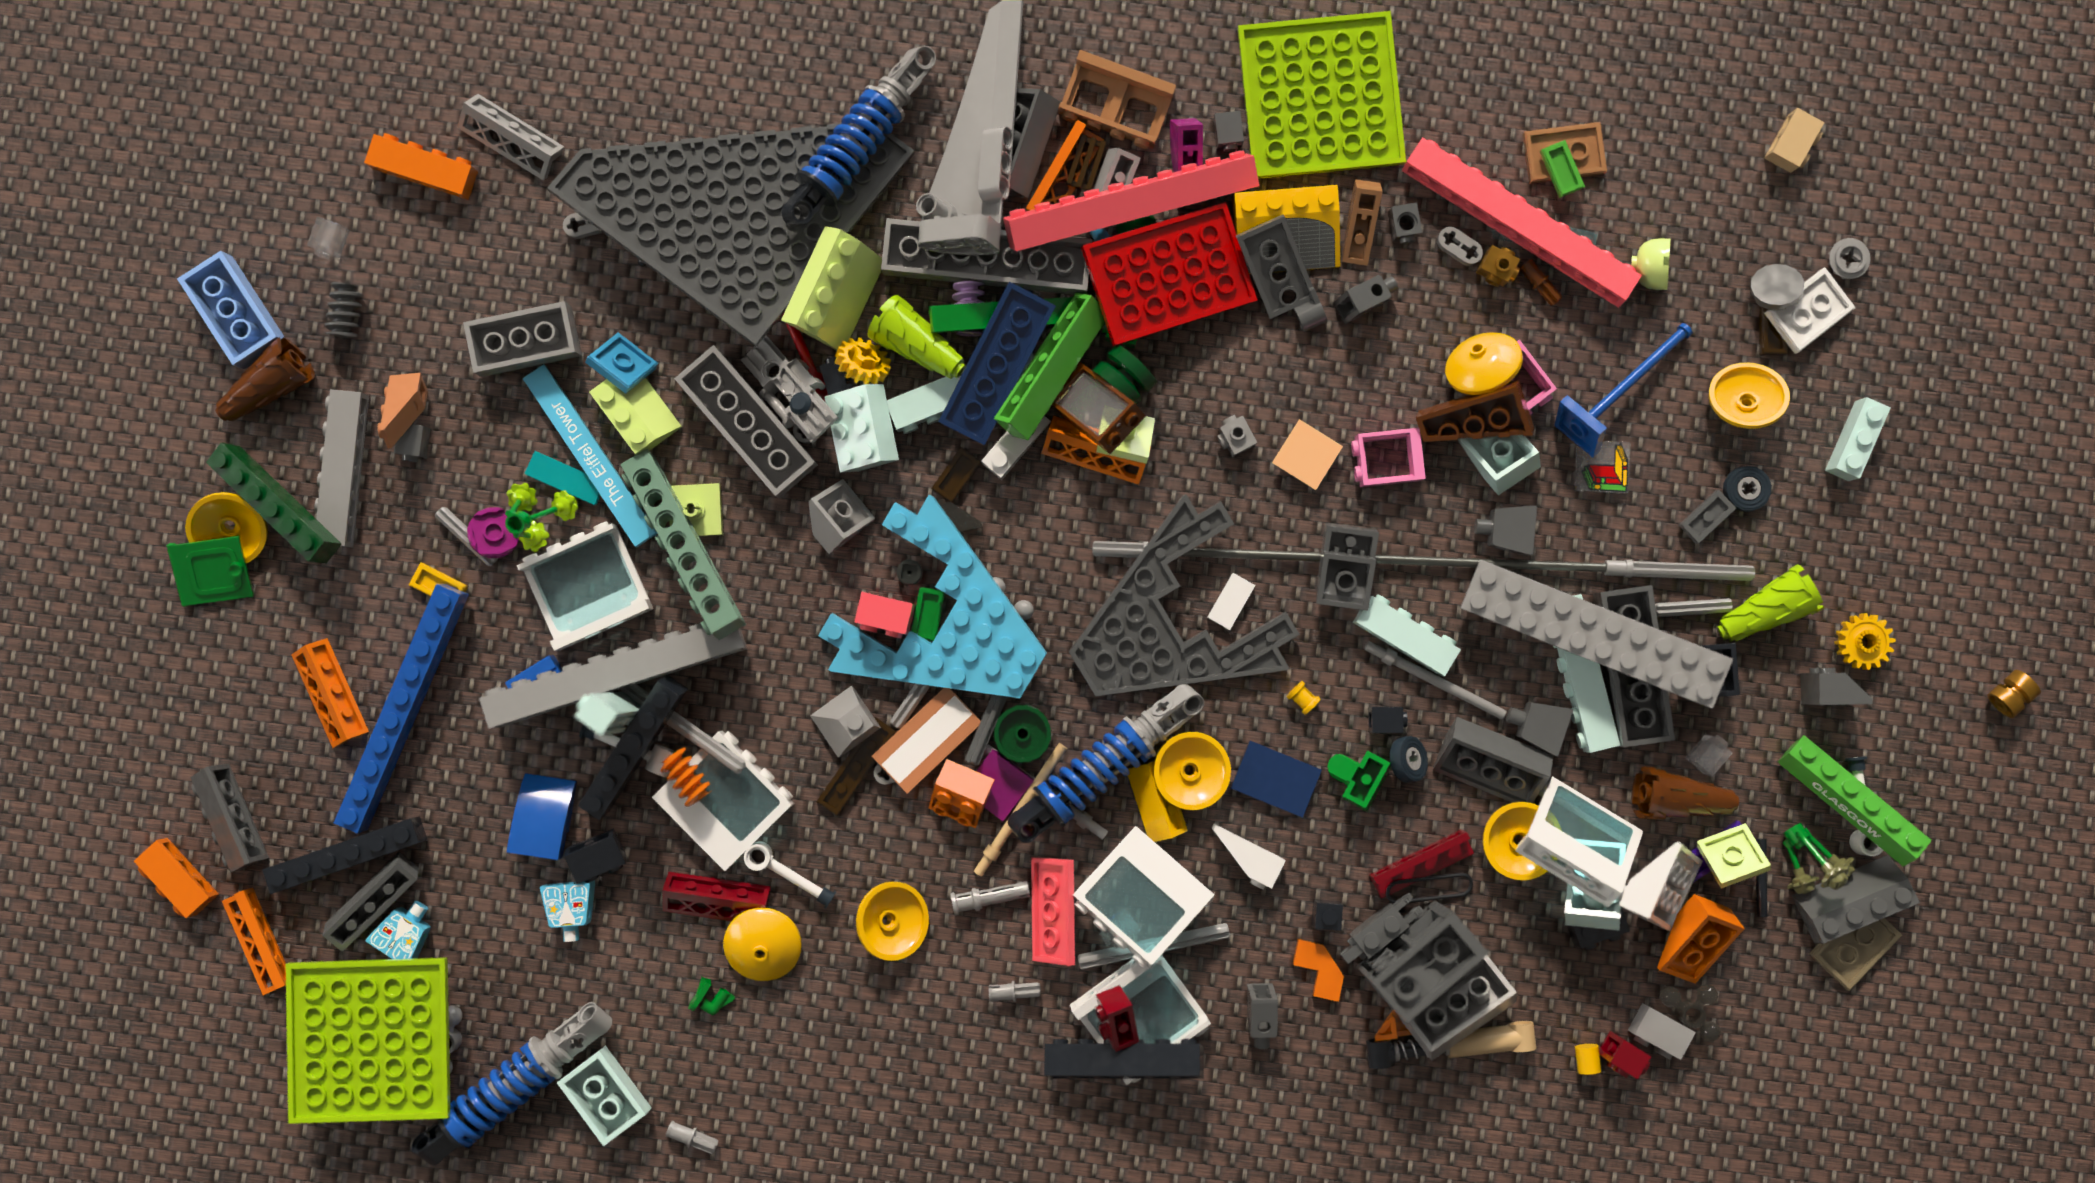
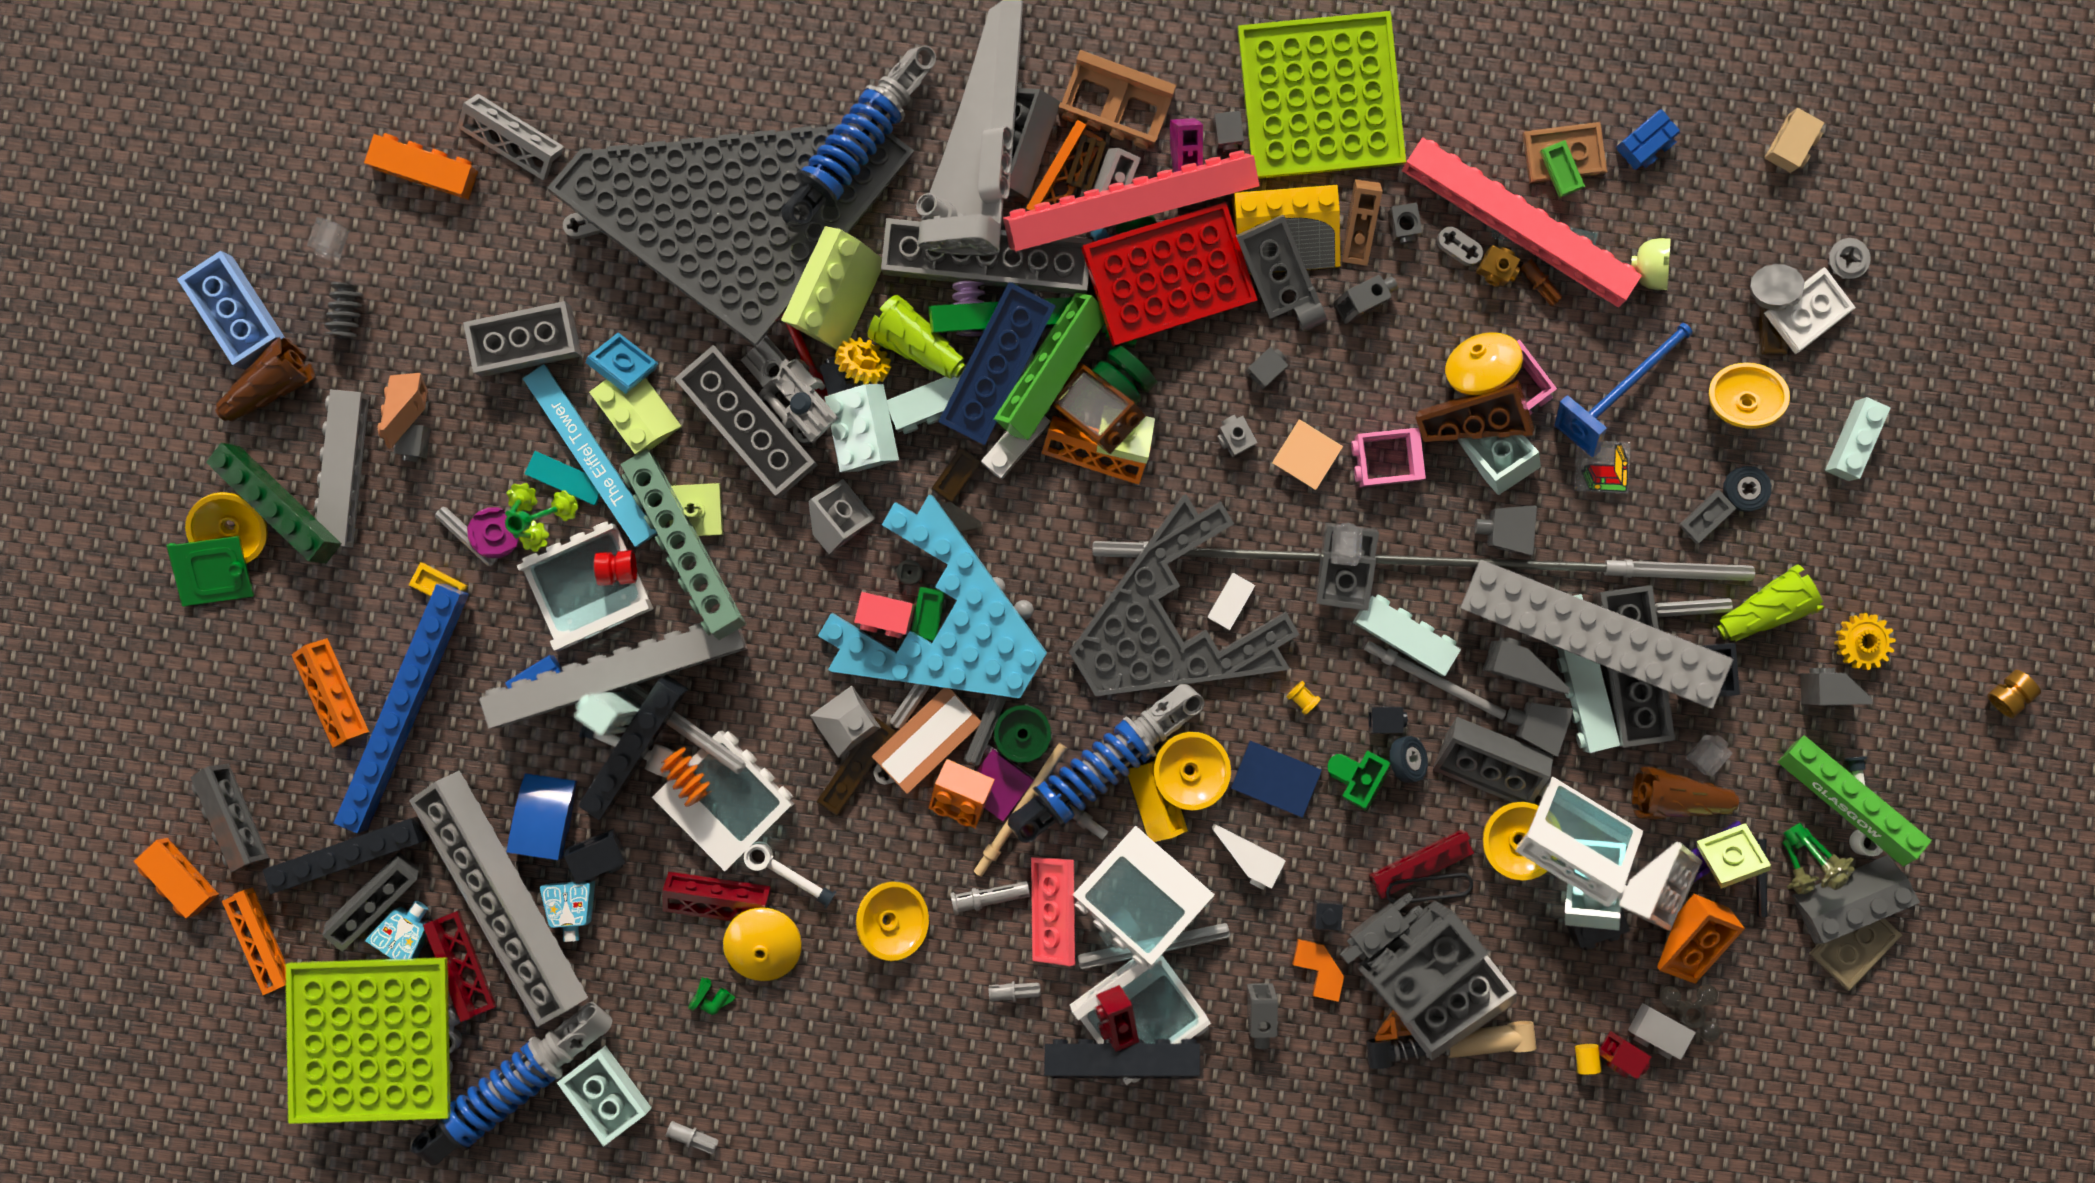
(456, 985): none -> dark red fence
(498, 898): none -> light grey brick
(612, 568): none -> red wheel
(1267, 367): none -> dark grey brick
(1346, 544): none -> clear brick
(1520, 664): none -> dark grey slope
(1648, 139): none -> blue brick

